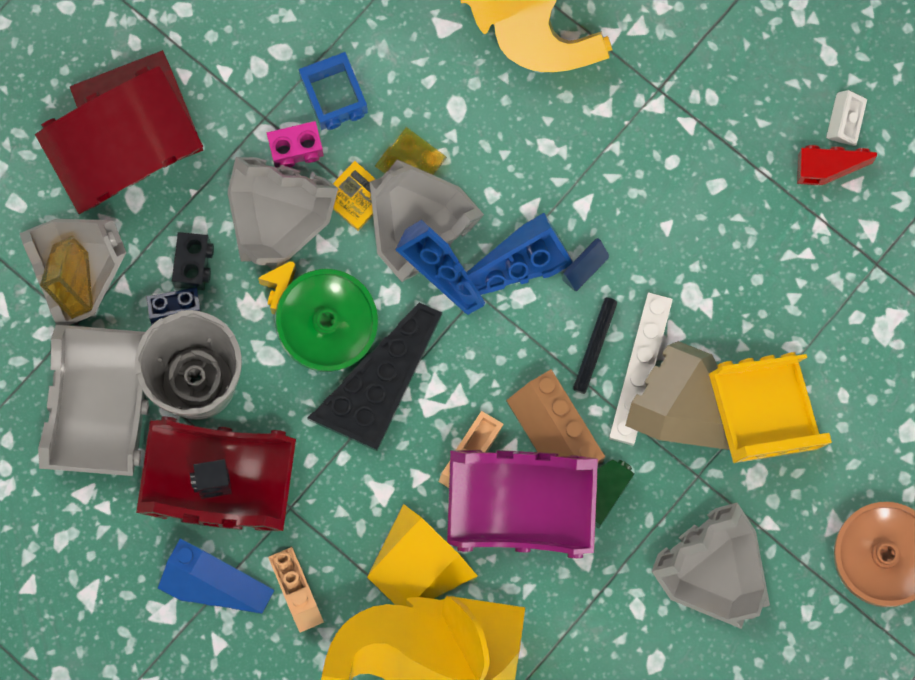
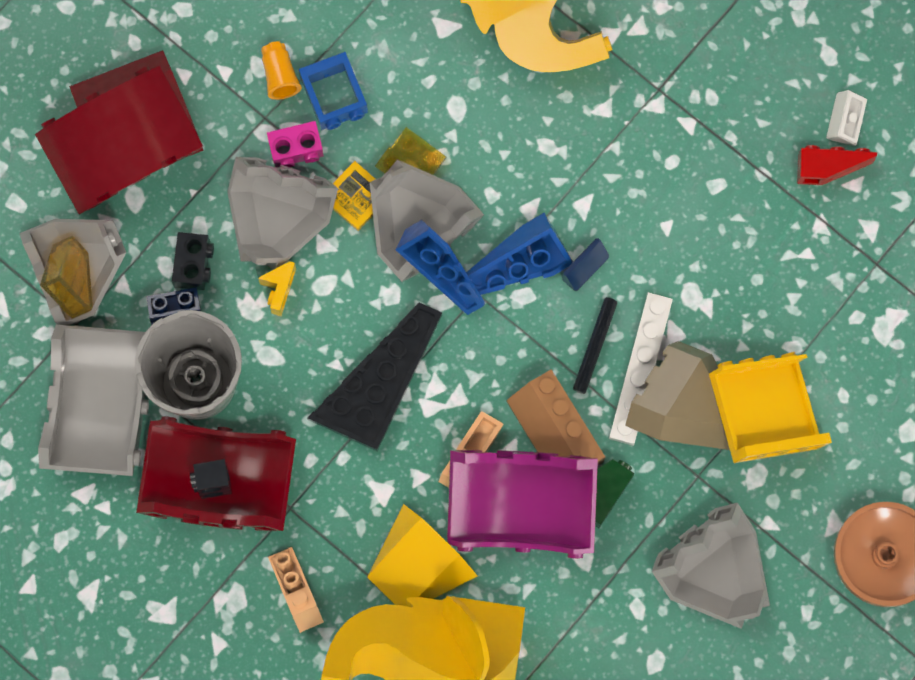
(204, 579): blue wedge -> none
(279, 72): none -> light orange plant
(326, 320): green dish -> none

